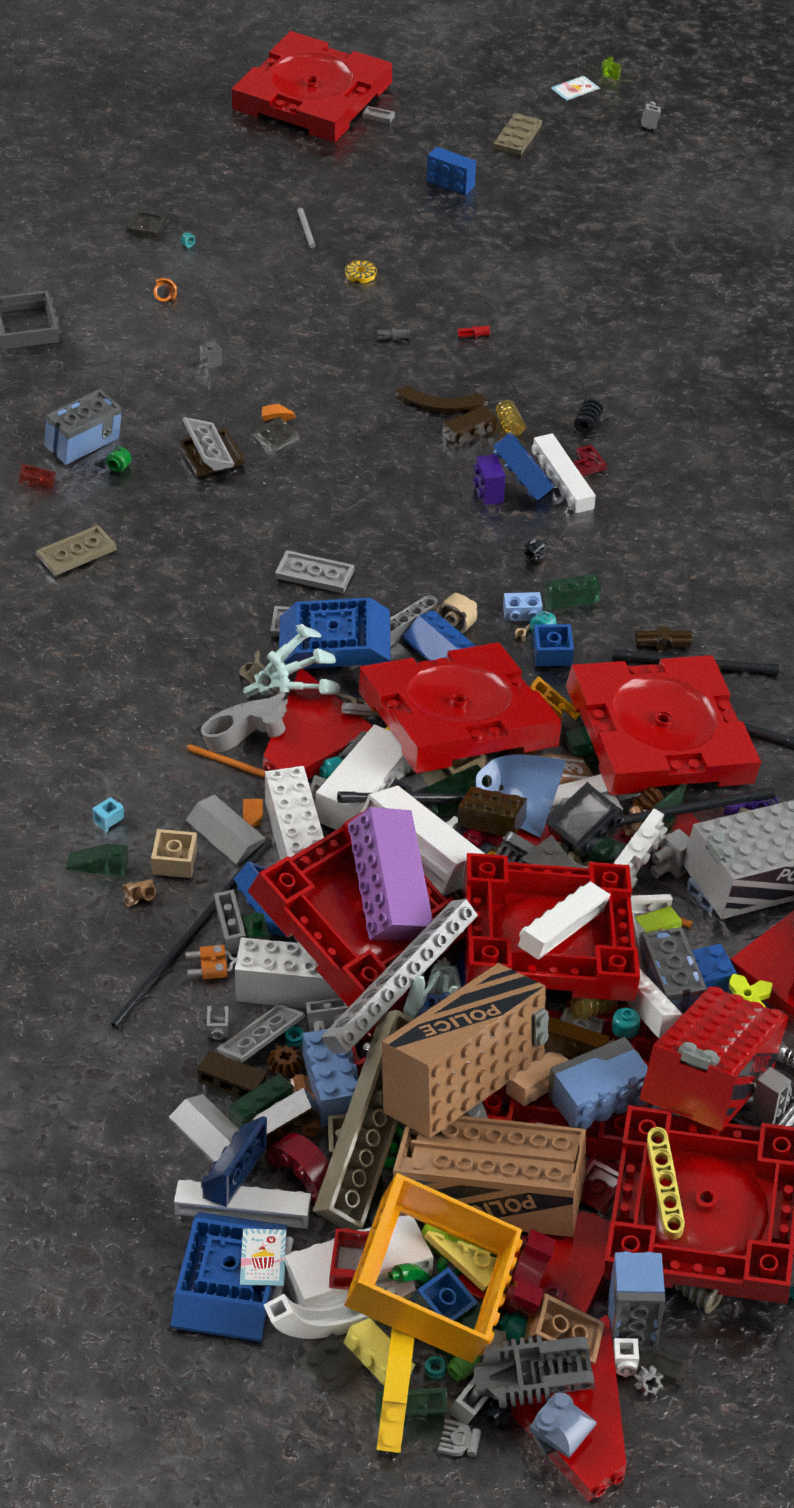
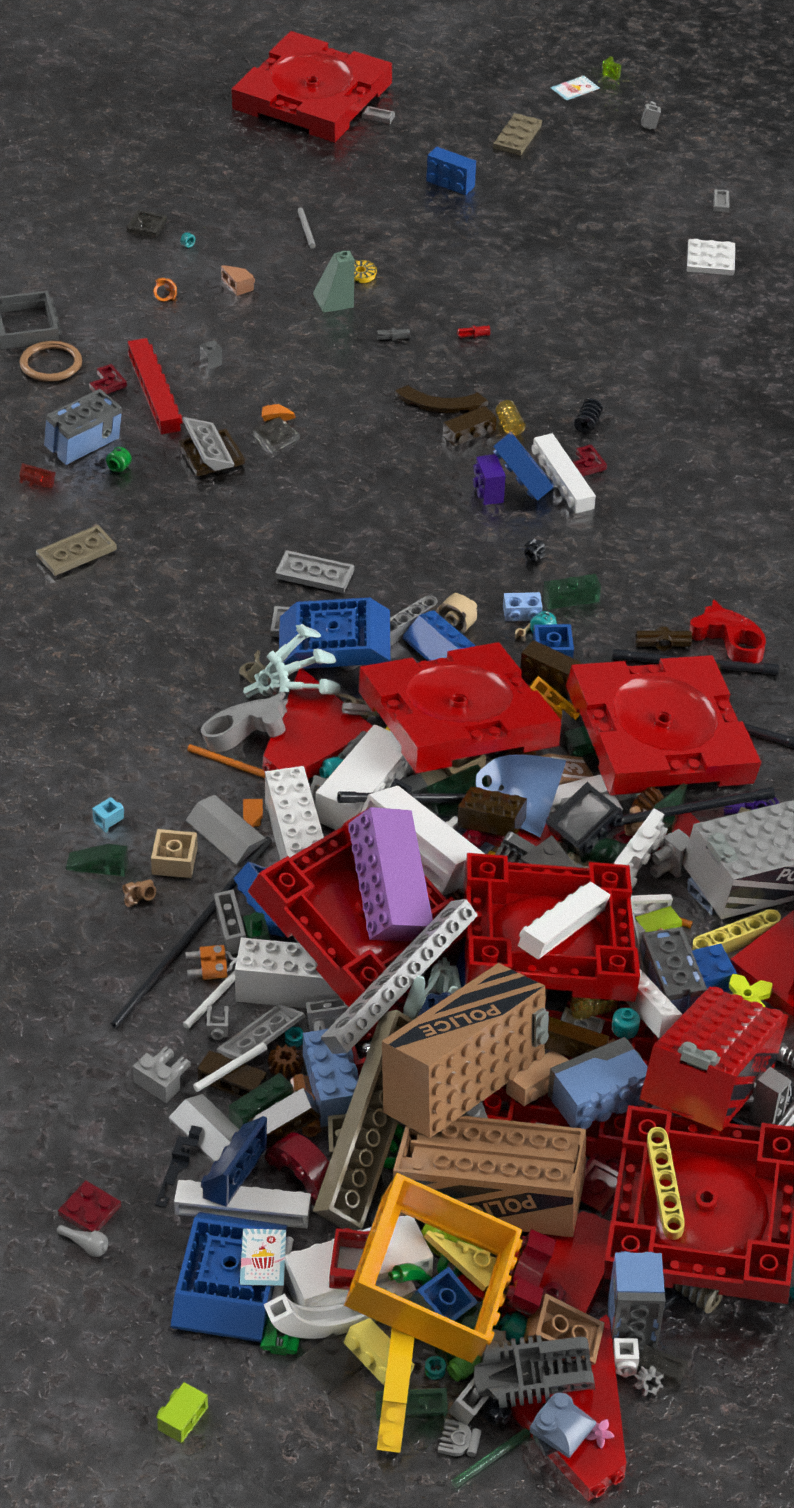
(50, 345): none -> medium nougat wedge
(89, 1208): none -> dark red plate
(94, 1242): none -> light grey piece
(110, 380): none -> dark red plate
(154, 386): none -> red brick
(157, 1077): none -> light grey brick
(182, 1158): none -> black piece
(182, 1412): none -> lime brick
(210, 1000): none -> white bar
(230, 1067): none -> white bar
(237, 279): none -> nougat slope
(278, 1344): none -> green piece
(336, 285): none -> sand green slope
(490, 1458): none -> clear green bar
(548, 665): none -> dark brown brick
(600, 1433): none -> bright pink plant
(711, 257): none -> white plate
(721, 201): none -> light grey tile
(733, 629): none -> red animal
(738, 933): none -> light yellow beam

